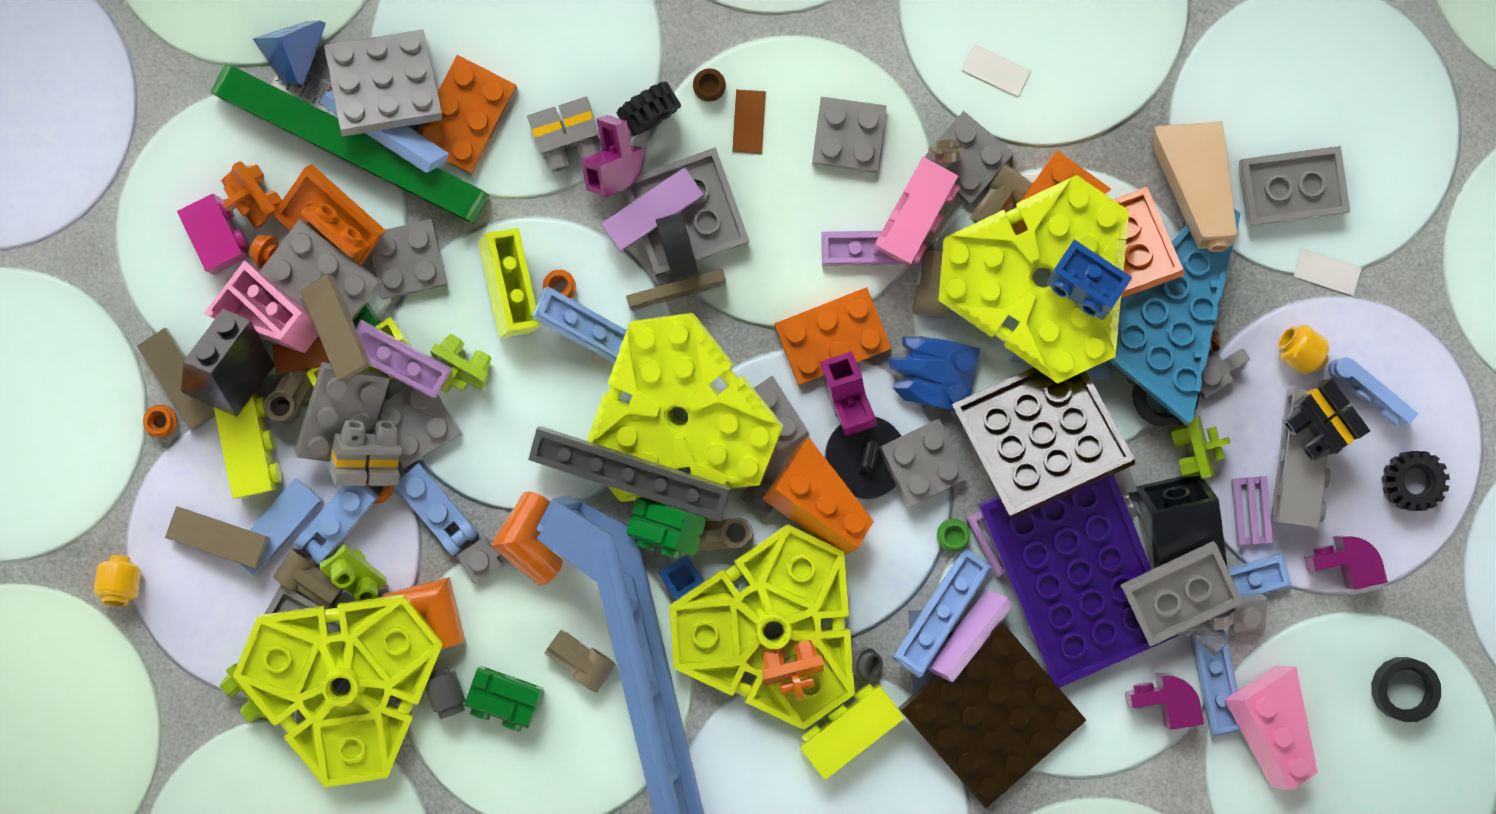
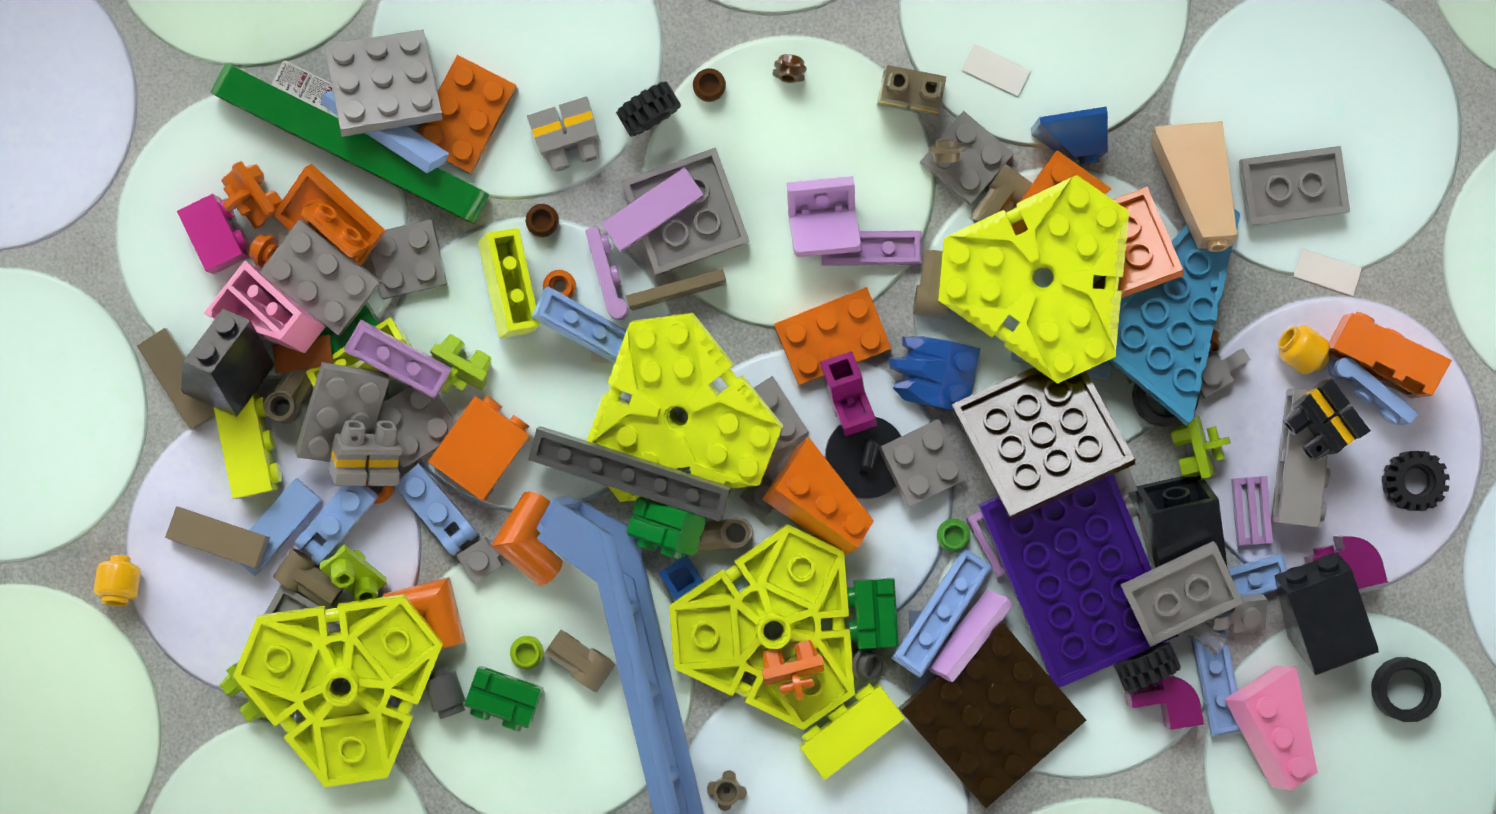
(151, 416): orange plate -> none
(292, 50): blue slope -> none
(335, 327): dark tan tile -> none
(480, 446): none -> orange panel
(526, 652): none -> lime plate
(542, 220): none -> reddish brown plate
(607, 274): none -> lavender plate
(617, 163): magenta brick -> none
(677, 246): black tyre -> none
(717, 790): none -> dark tan plate
(749, 121): dark orange sticker -> none
(789, 68): none -> reddish brown plate
(823, 216): none -> lavender bracket
(849, 134): light grey plate -> none
(874, 613): none -> green brick
(913, 88): none -> dark tan hips
(917, 212): bright pink wedge -> none
(1075, 134): none -> blue slope
(1088, 280): blue bracket -> none
(1147, 667): none -> black tyre
(1325, 613): none -> black slope
(1388, 355): none -> orange wedge

